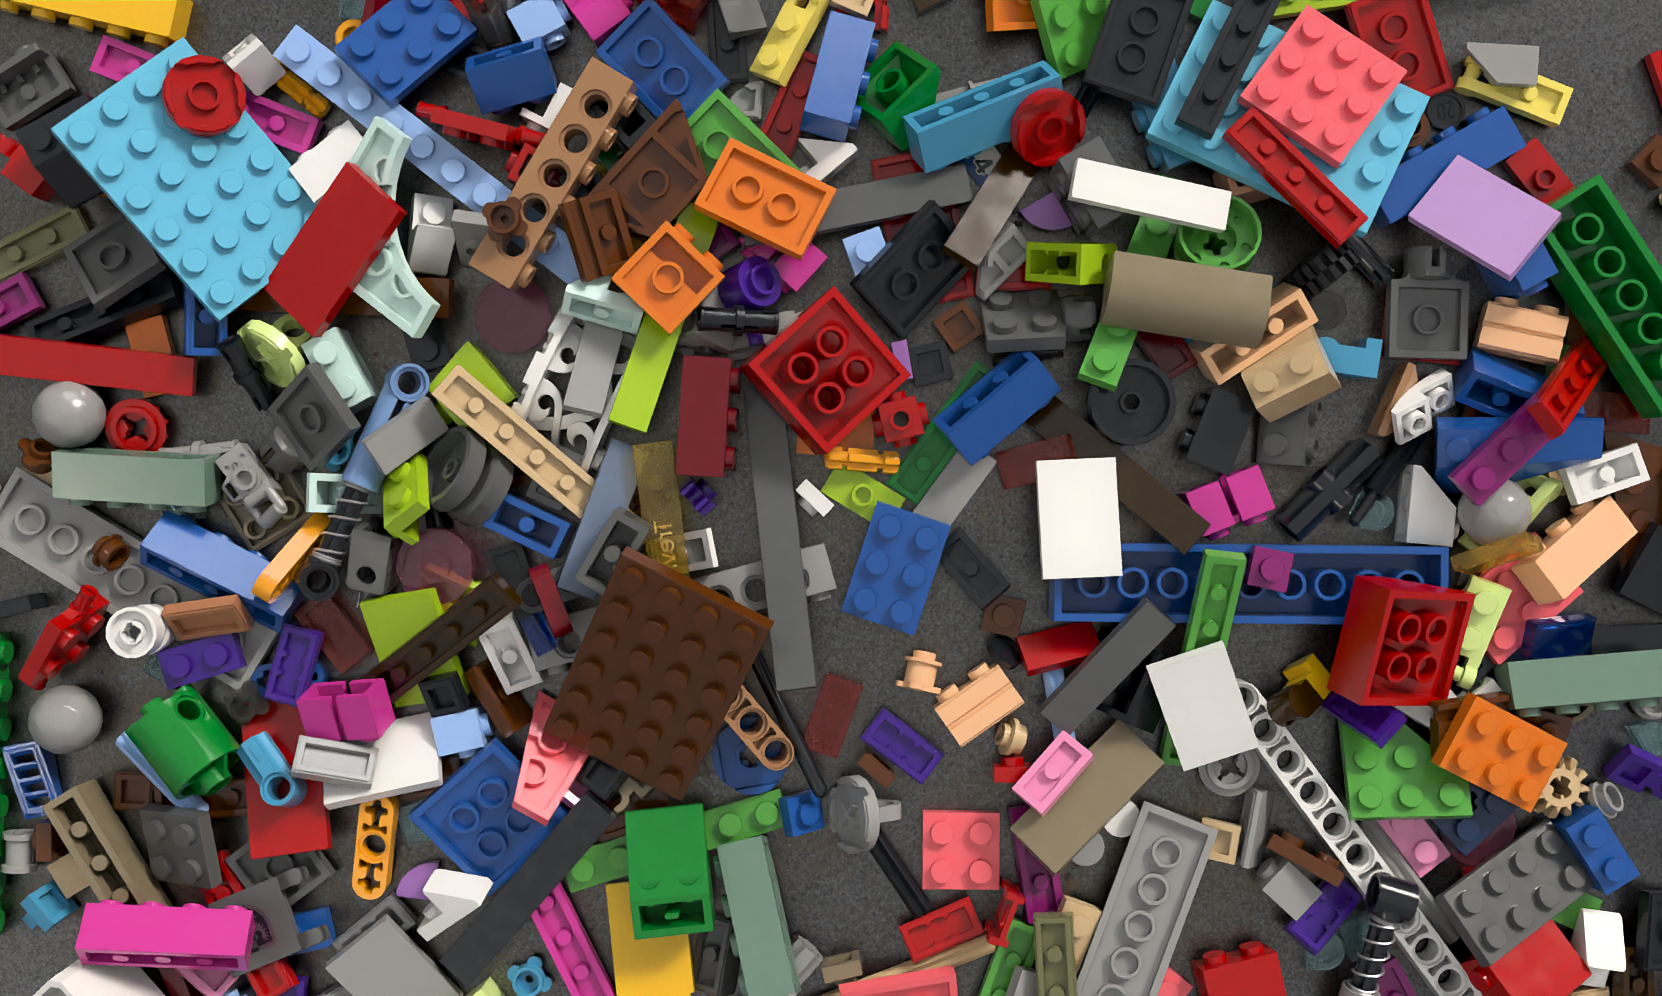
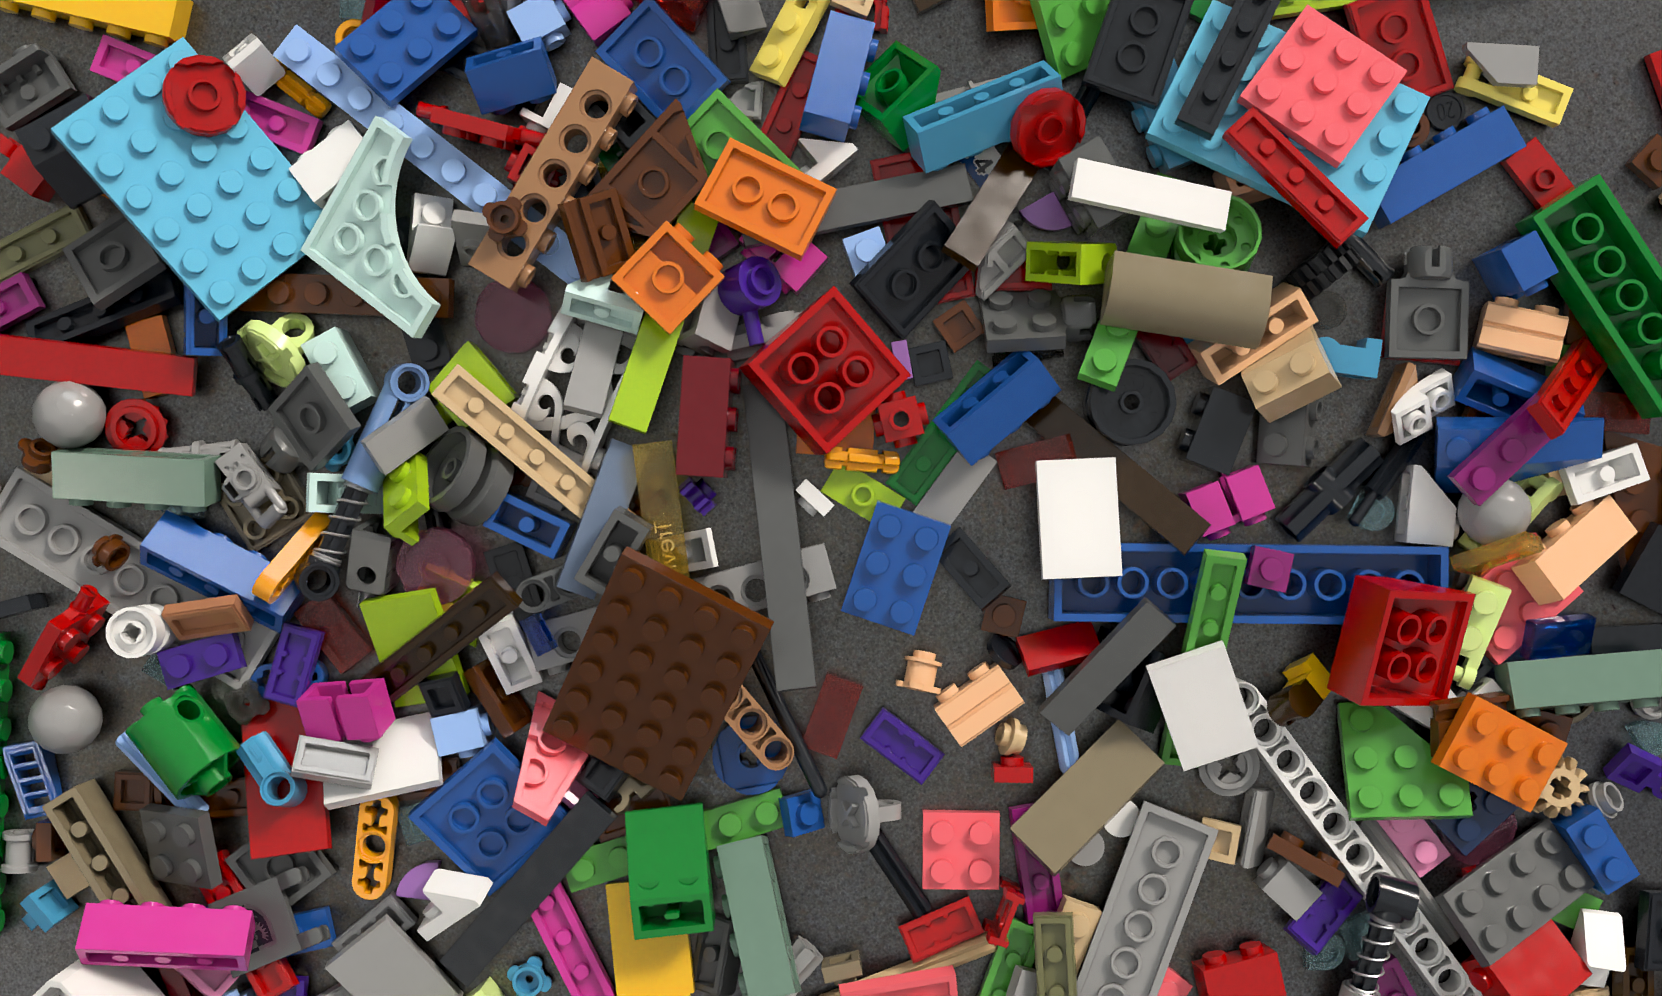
(334, 249): red tile -> none
(550, 600): dark red beam -> none
(737, 320): black pin -> none
(875, 767): reddish brown tile -> none
(1053, 773): bright pink plate -> none
(1372, 722): dark purple plate -> none
(1484, 217): lavender tile -> none

